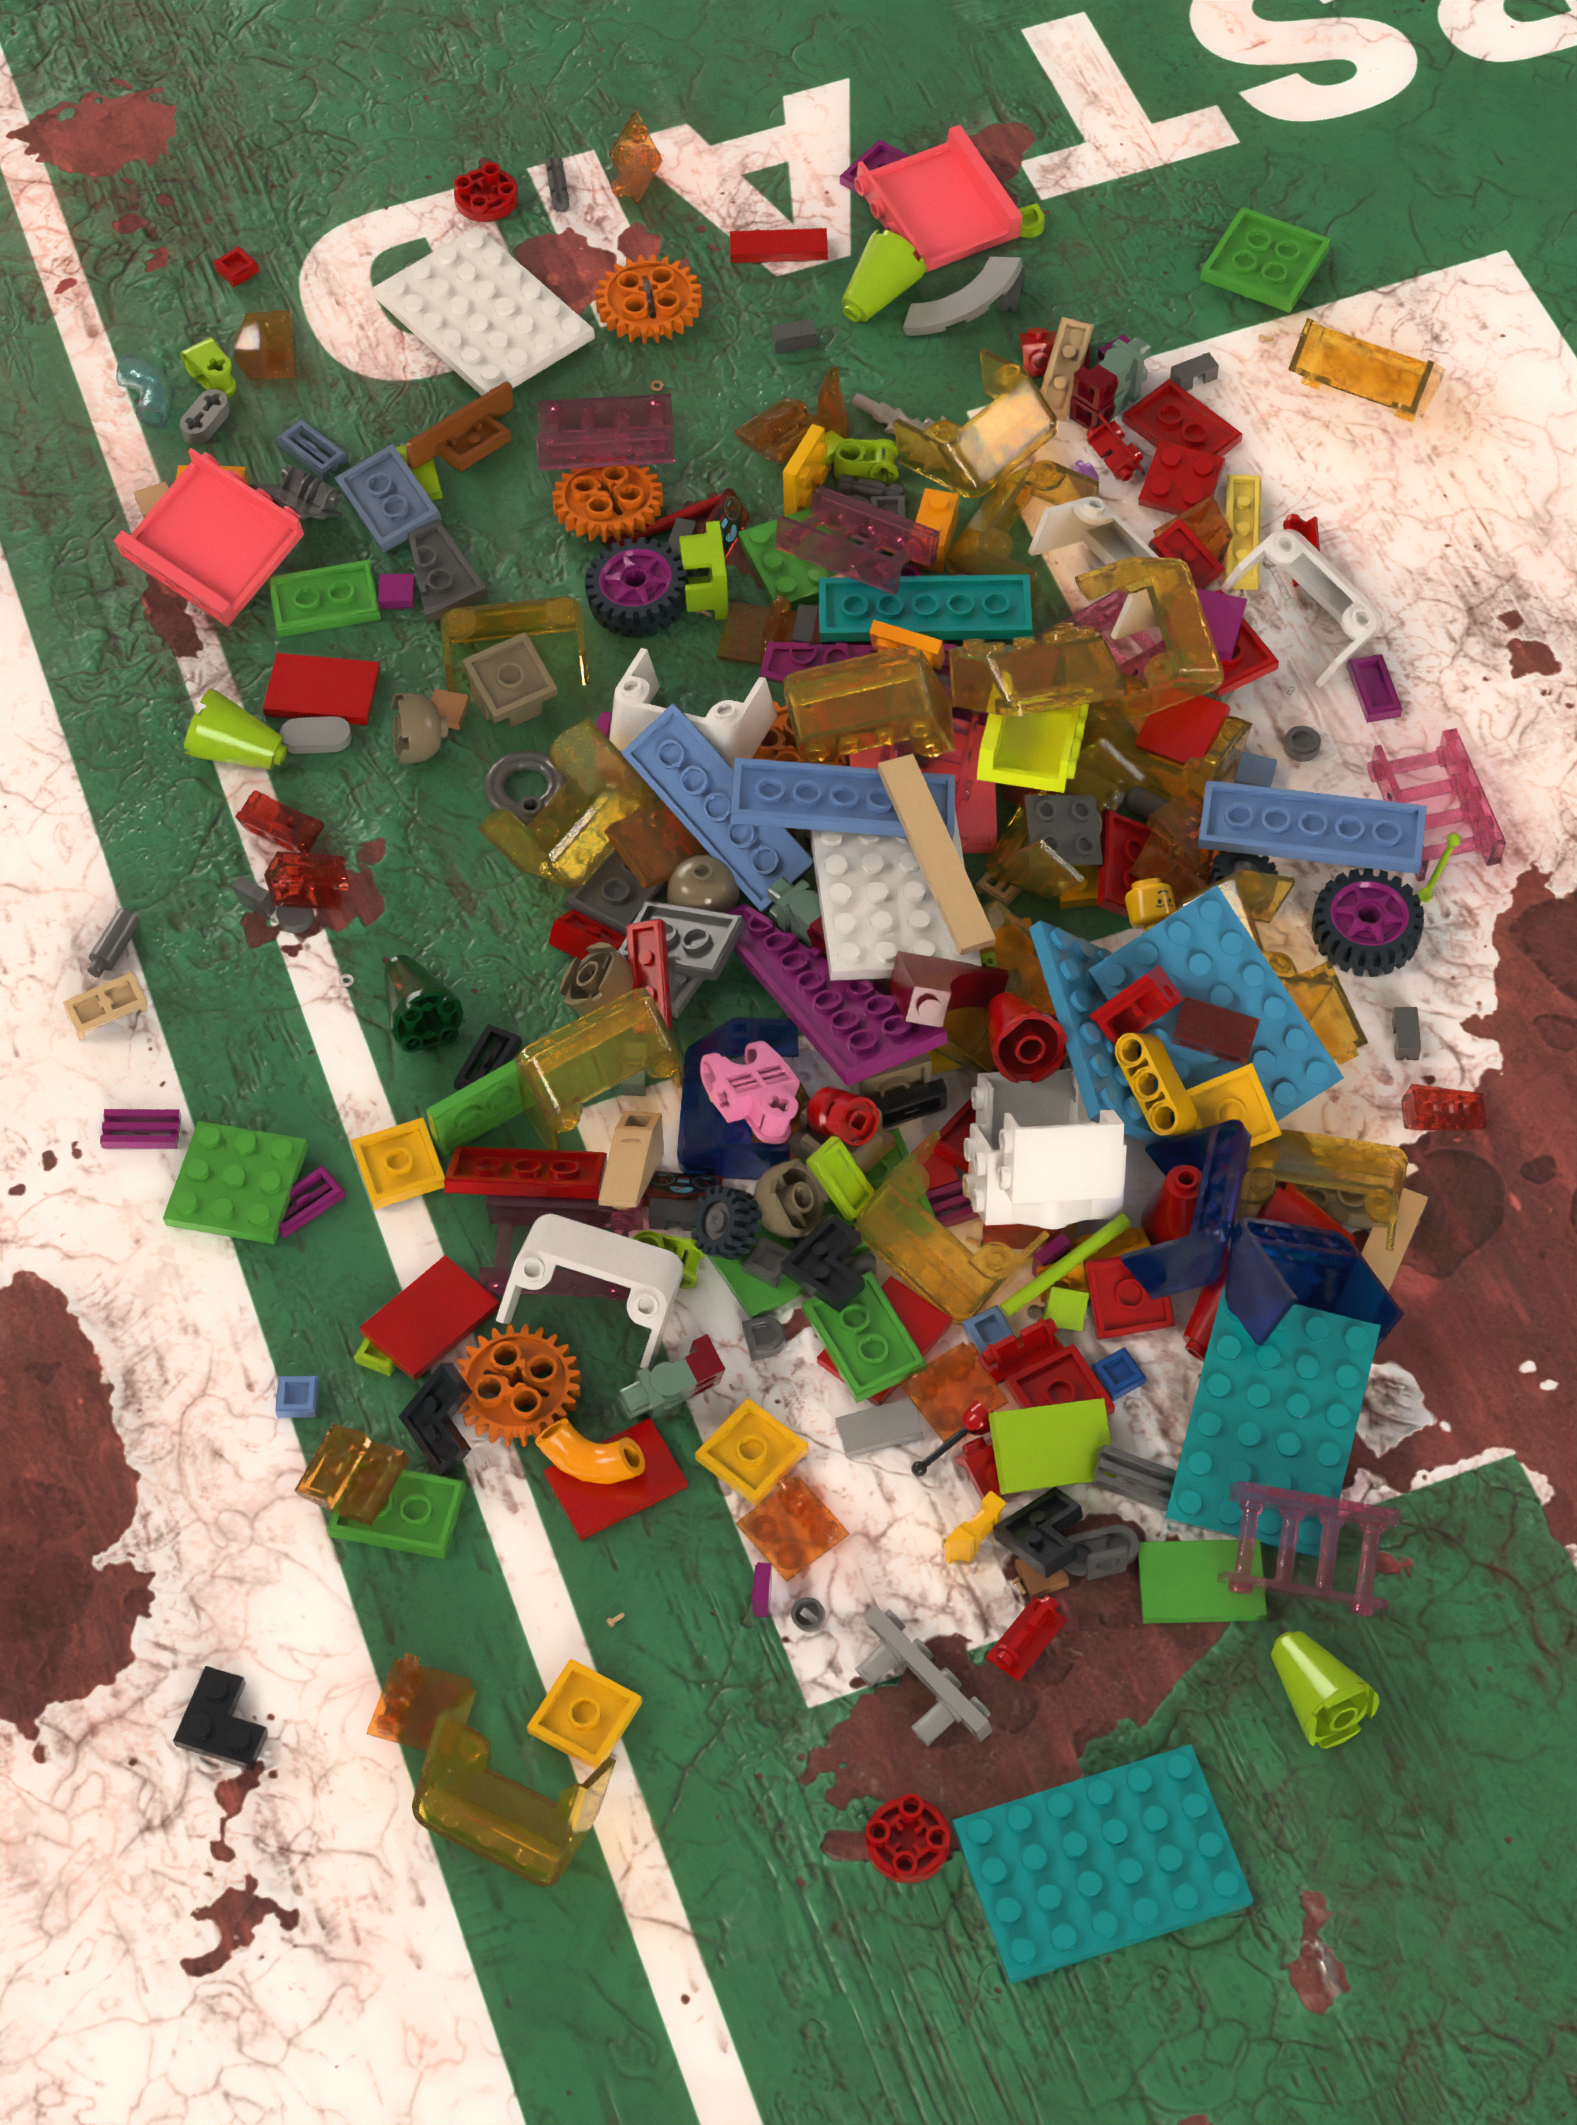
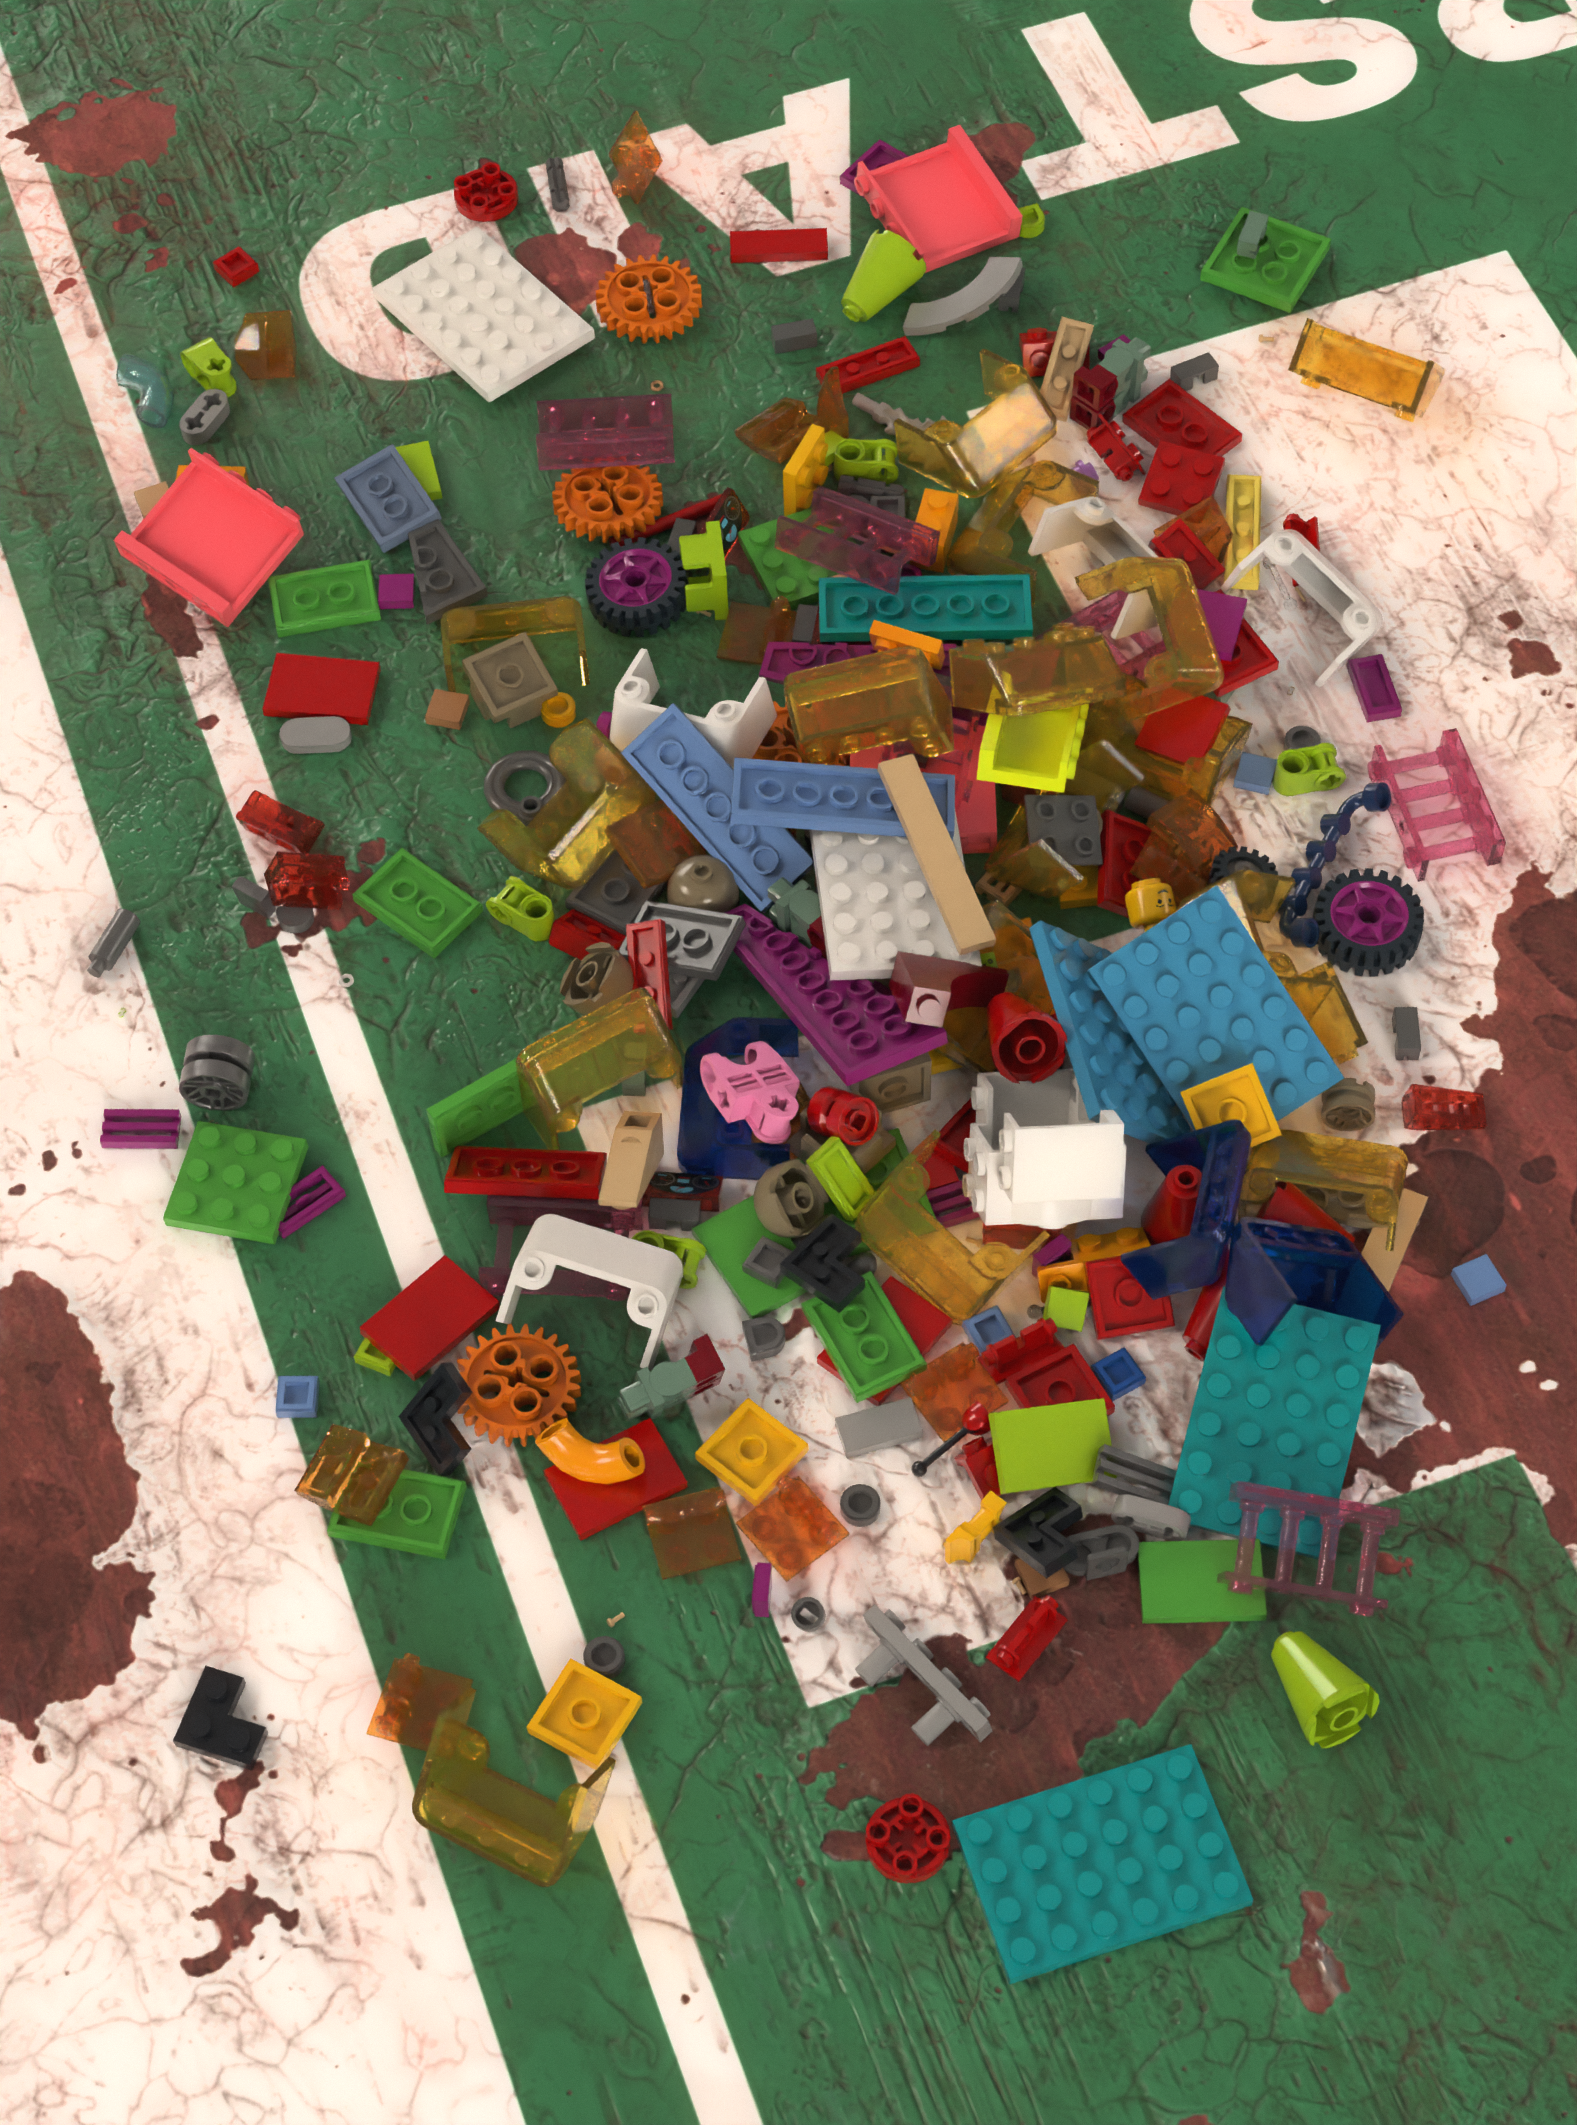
(104, 1004): tan hinge -> none
(216, 1072): none -> flat silver wheel
(232, 735): lime cone -> none
(303, 494): dark grey hinge -> none
(320, 463): sand blue tile -> none
(398, 1163): yellow plate -> none
(416, 728): dark tan cylinder -> none
(417, 903): none -> bright green tile
(420, 1006): dark green cone -> none
(465, 434): dark orange bracket -> none
(508, 1054): black tile -> none
(520, 908): none -> lime piece
(559, 710): none -> yellow tile
(604, 1656): none -> dark grey tile
(691, 1532): none -> clear orange hinge
(726, 1222): black wheel -> none
(860, 1505): none -> dark grey tile
(873, 364): none -> red tile
(912, 1103): black tile -> none
(1065, 1265): lime bar -> none
(1137, 1005): red hinge -> none
(1151, 1517): none -> light grey beam
(1170, 1092): yellow beam -> none
(1215, 1031): clear red hinge -> none
(1252, 232): none -> sand green piece
(1305, 931): none -> dark blue bar
(1307, 770): none -> lime piece
(1312, 827): medium blue plate -> none
(1348, 1105): none -> dark tan wheel
(1426, 894): lime hinge -> none
(1478, 1280): none -> medium blue tile

